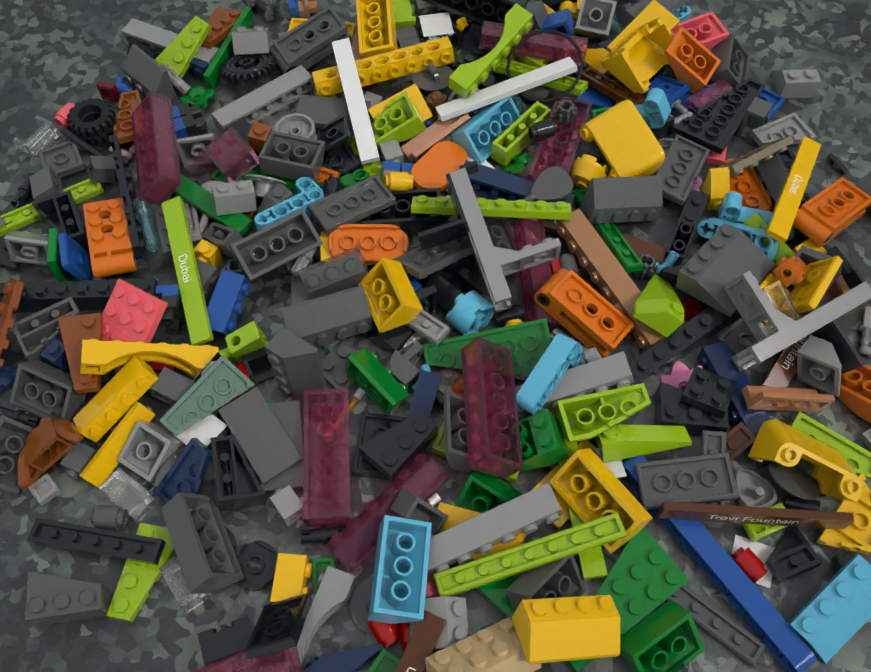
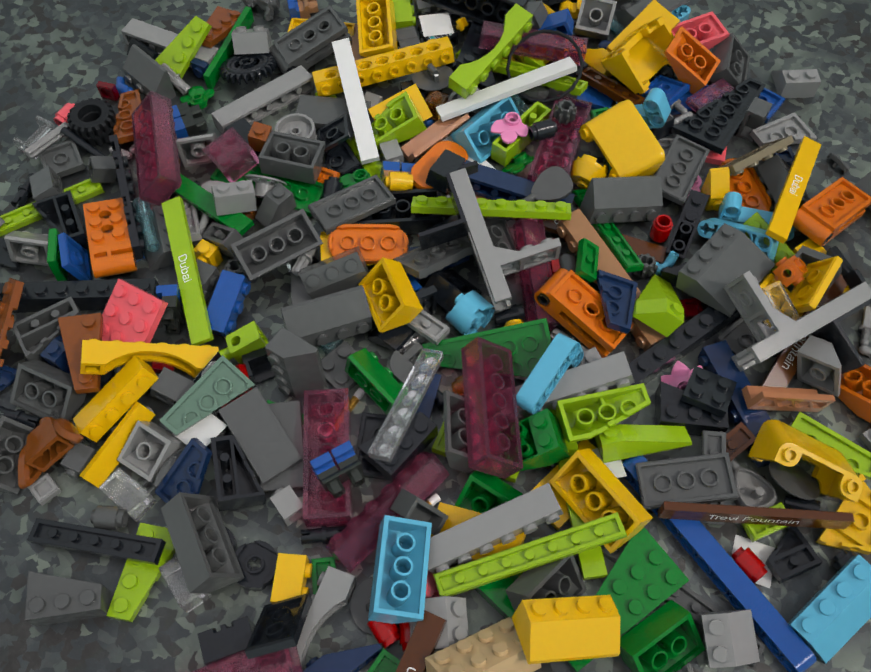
(46, 141): none -> light grey axle
(307, 192): medium azure beam -> none
(348, 466): none -> pearl dark grey hips
(405, 405): none -> clear plate
(445, 164): none -> black panel
(510, 127): none -> bright pink plate
(587, 260): none -> green plate
(617, 300): none -> dark blue wing
(661, 228): none -> red brick
(729, 638): none -> light grey slope

